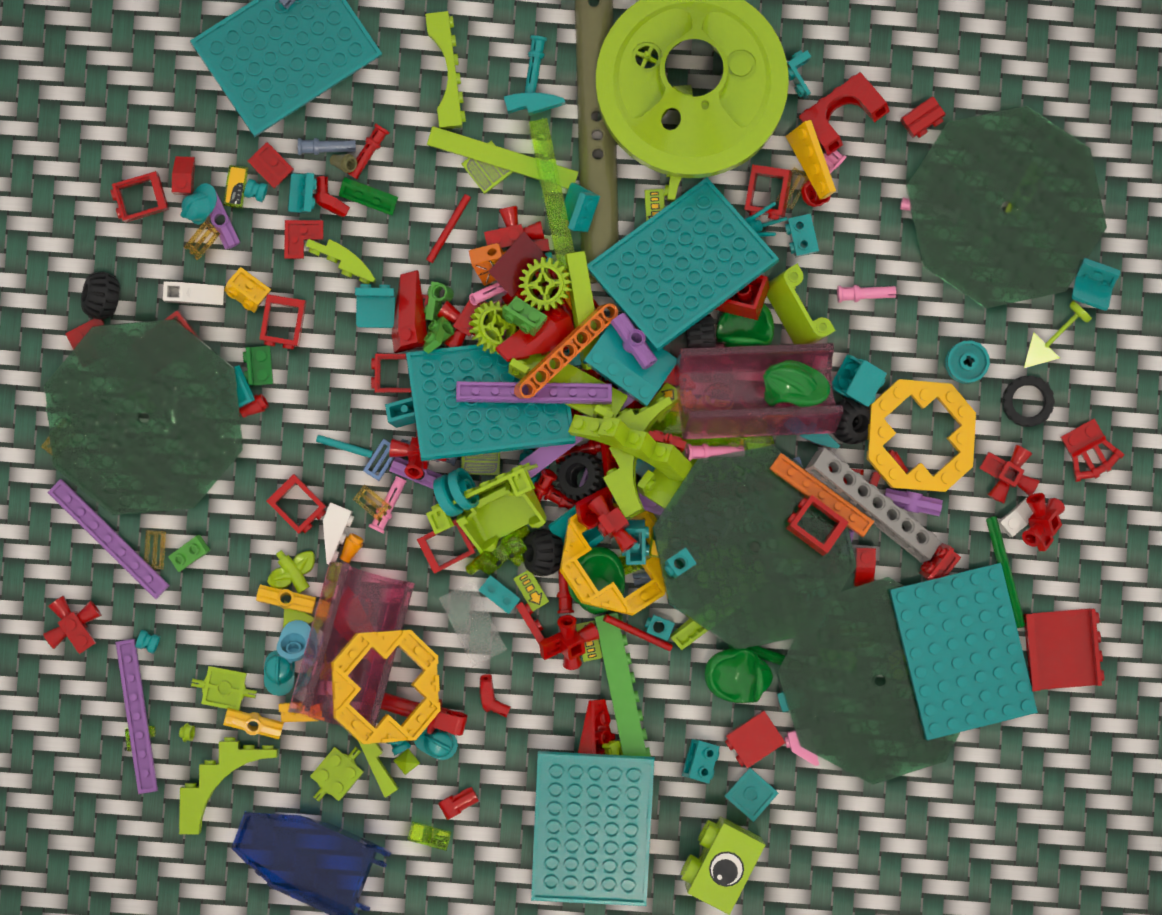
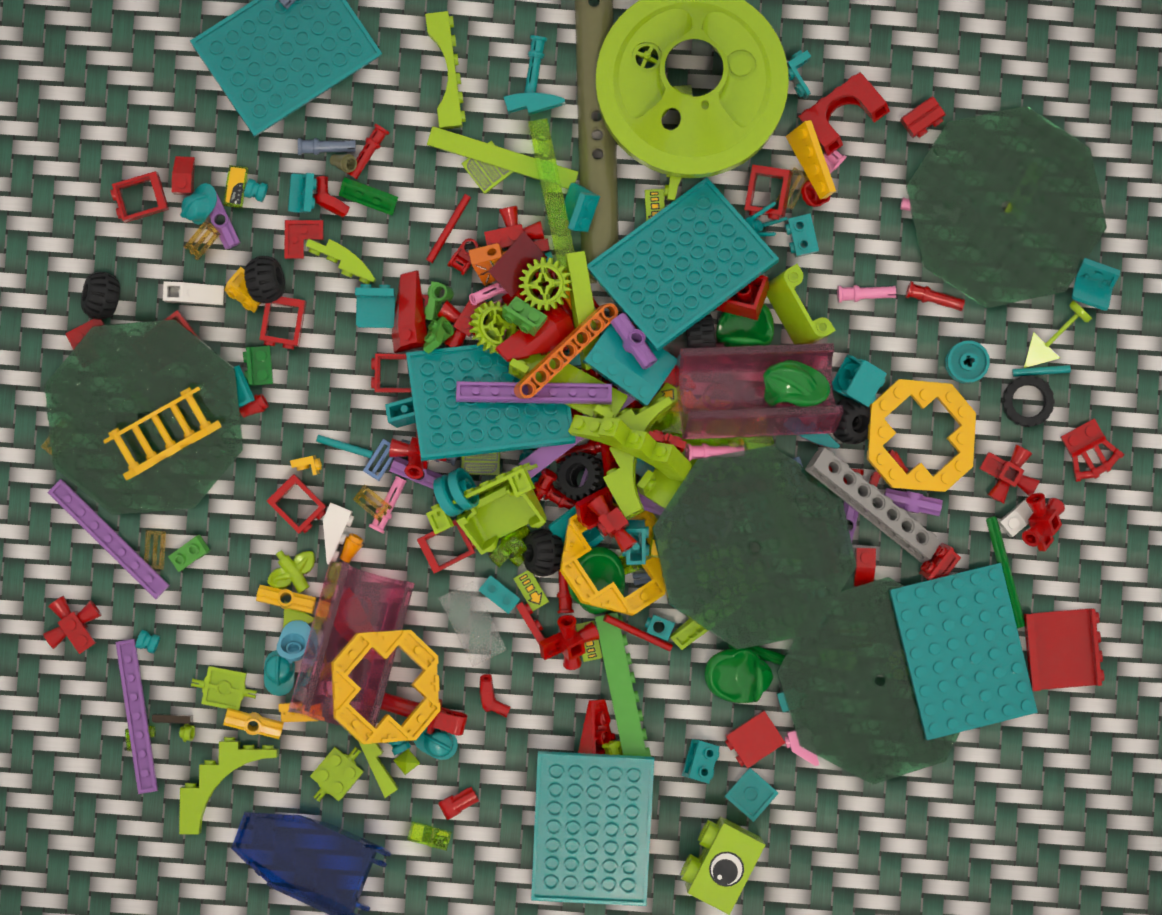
(171, 445): none -> yellow fence
(172, 718): none -> dark brown tile
(264, 279): none -> black wheel
(270, 165): red plate -> none
(303, 463): none -> yellow bracket
(462, 257): none -> red piece
(486, 562): clear neon green piece -> none
(685, 557): teal brick -> none
(810, 485): orange tile -> none
(822, 548): red window -> none
(926, 294): none -> red pin
(1041, 370): none -> teal bar

